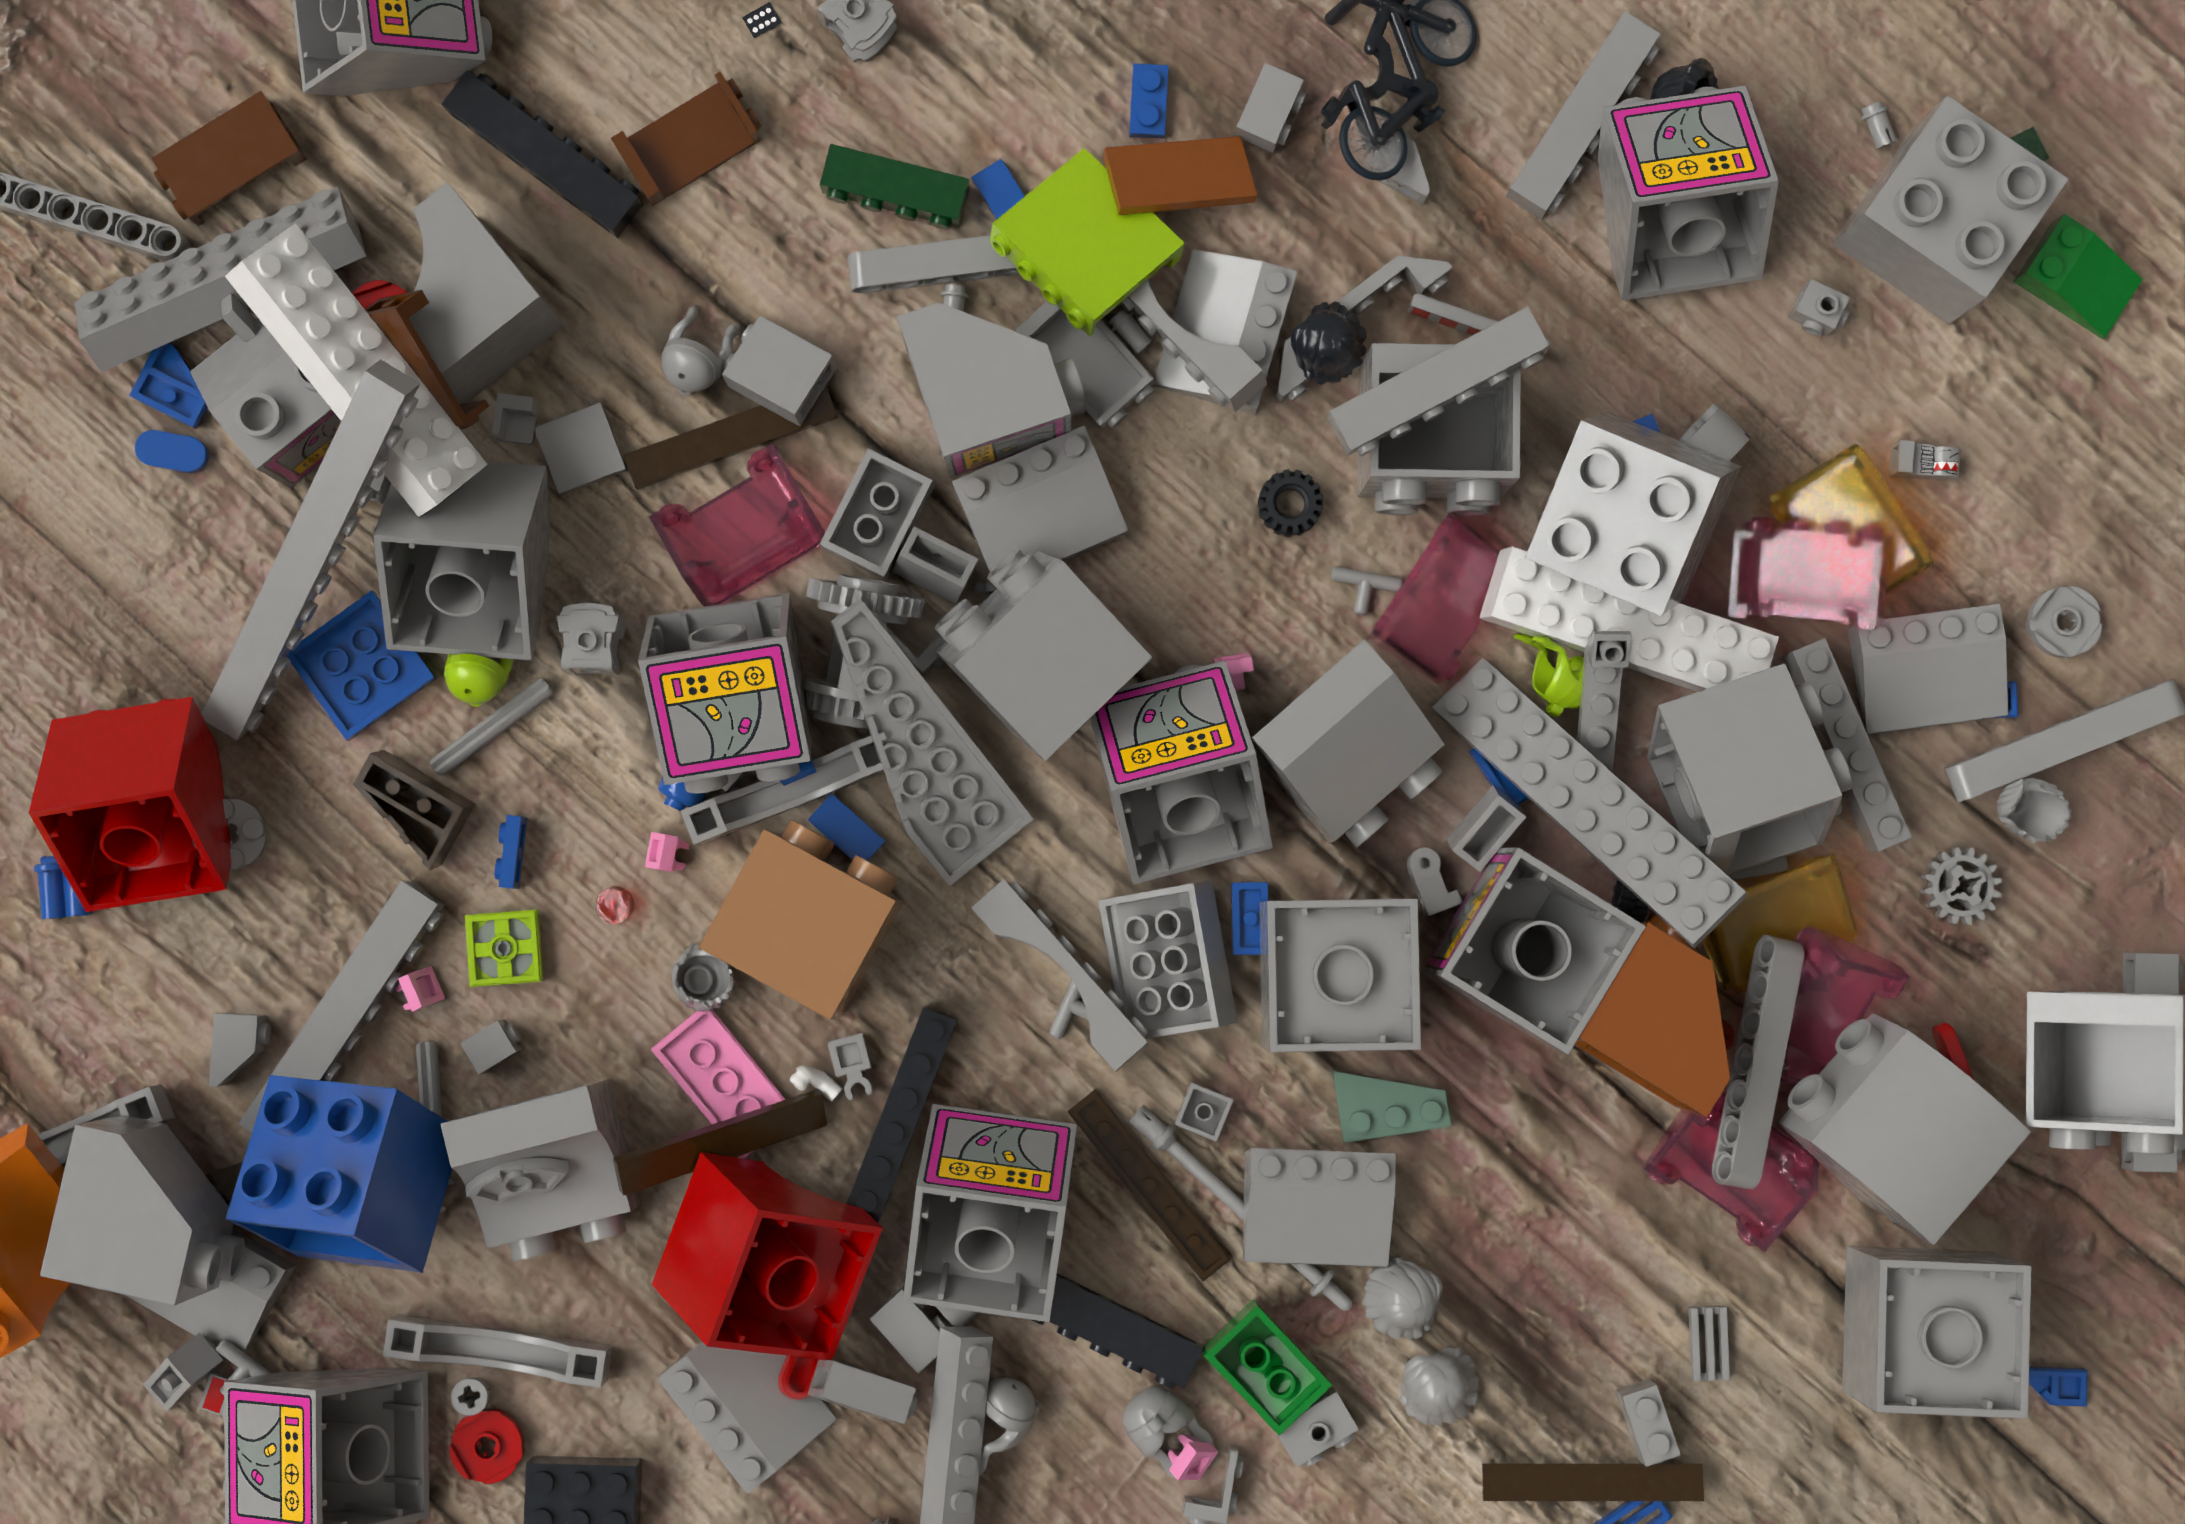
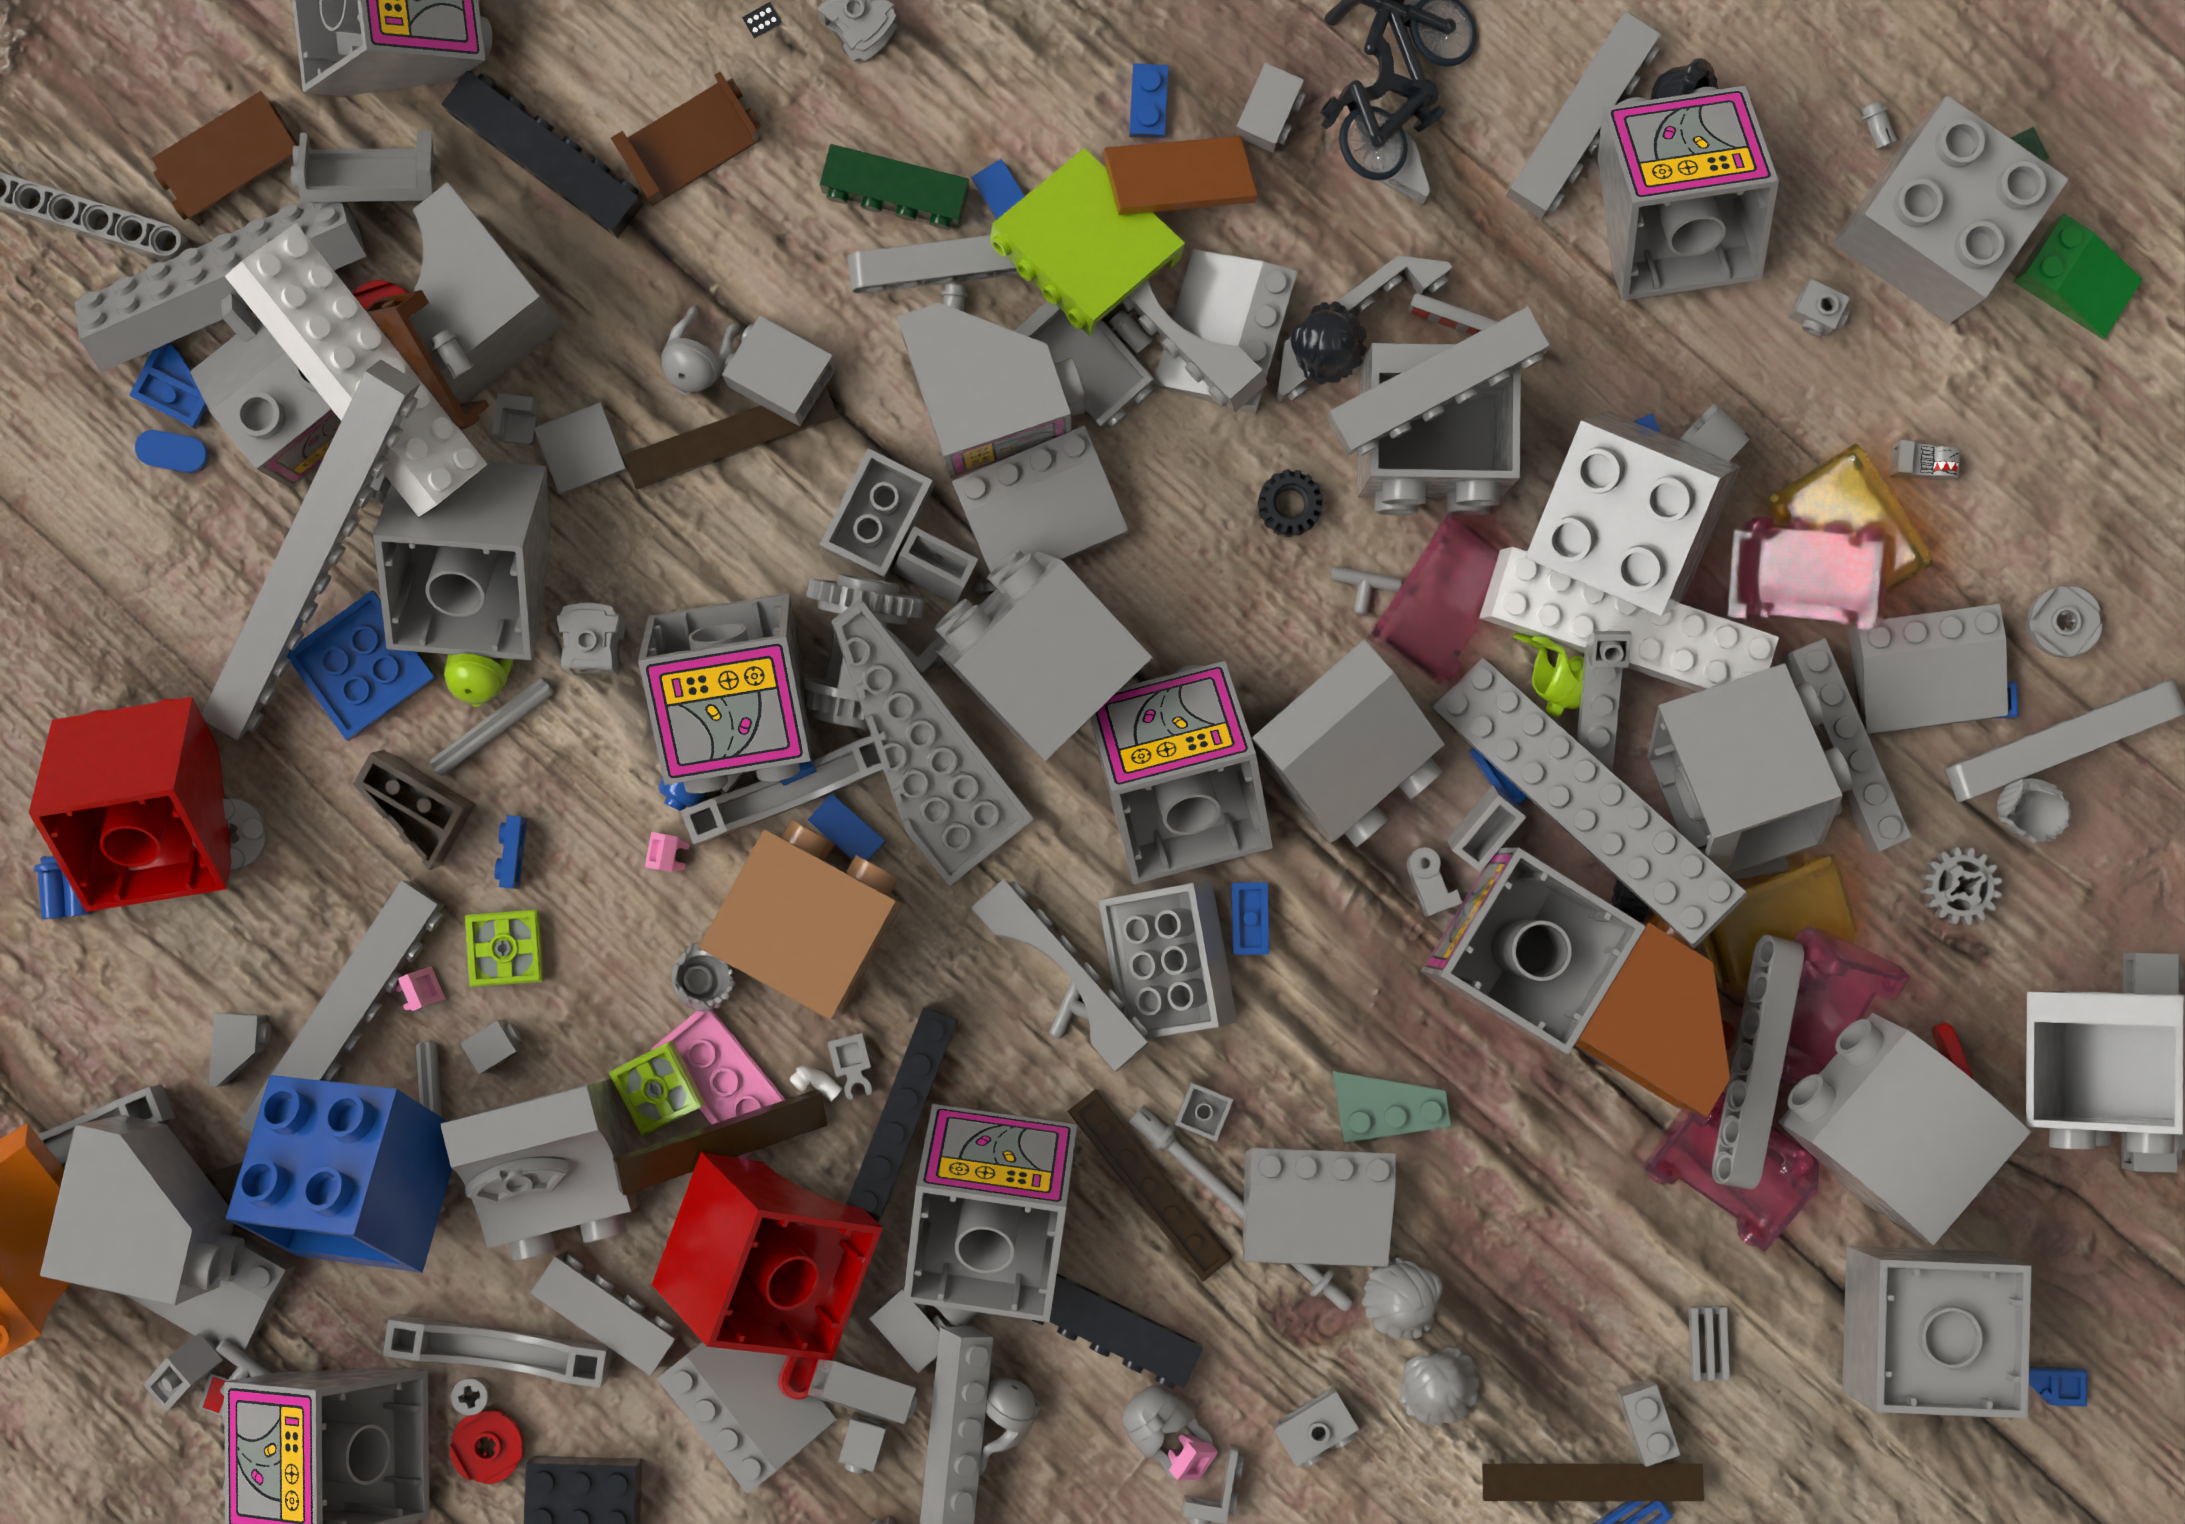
(364, 173): none -> light grey panel
(451, 353): none -> light grey pin
(605, 1313): none -> light grey brick
(615, 904): clear red tile -> none
(657, 1088): none -> lime piece
(740, 532): clear pink windscreen -> none
(862, 1444): none -> light grey brick
(1237, 665): bright pink tile -> none
(1266, 1367): green slope -> none
(1340, 975): light grey piece -> none

